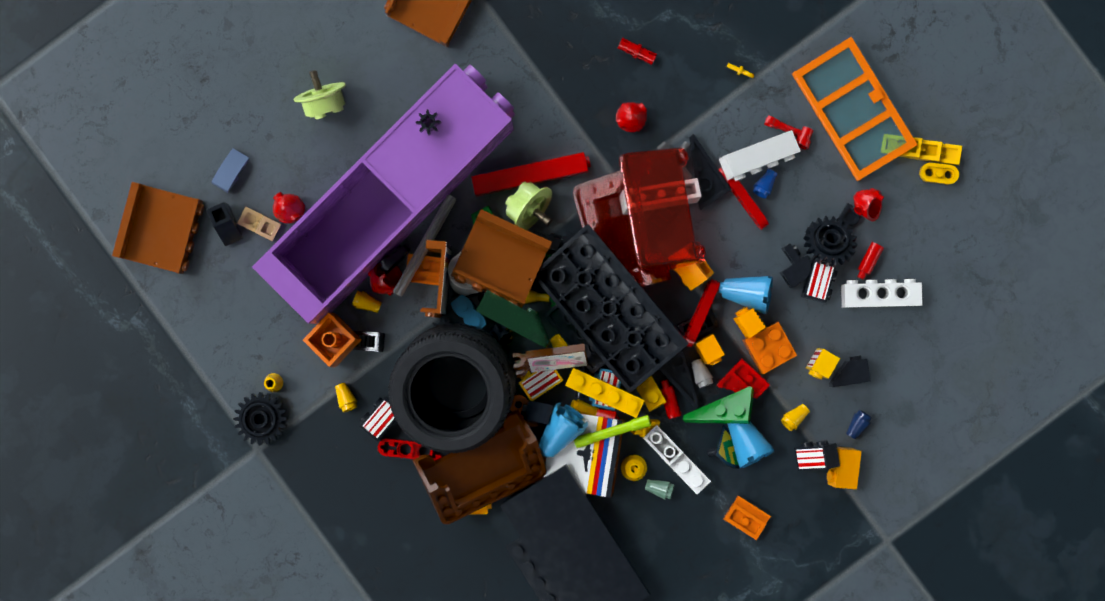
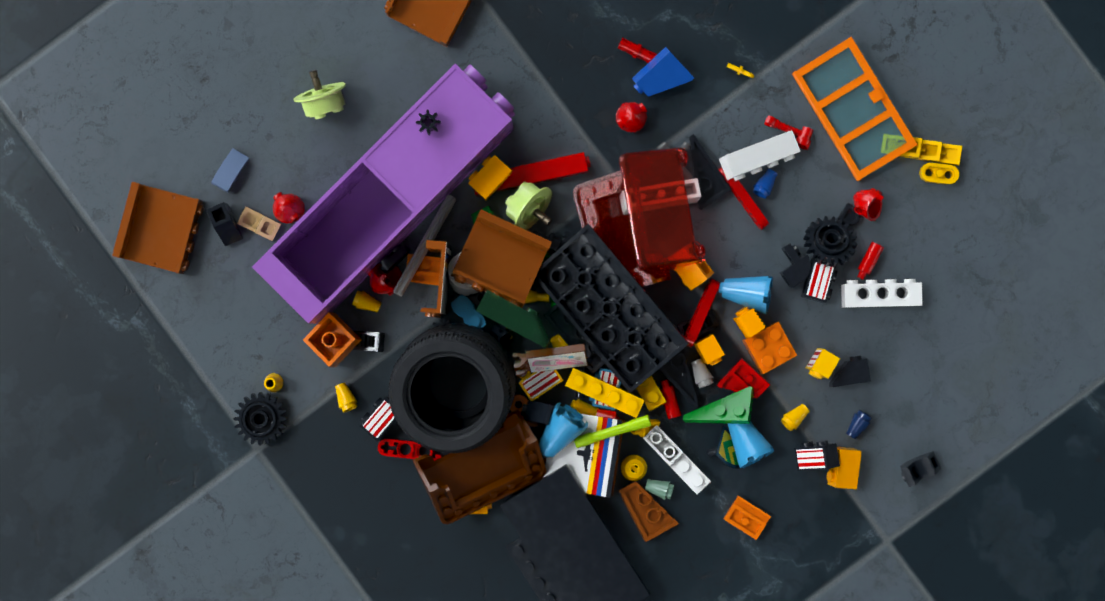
(489, 177): none -> light orange brick
(646, 512): none -> dark orange wing
(661, 74): none -> blue slope
(920, 468): none -> black brick

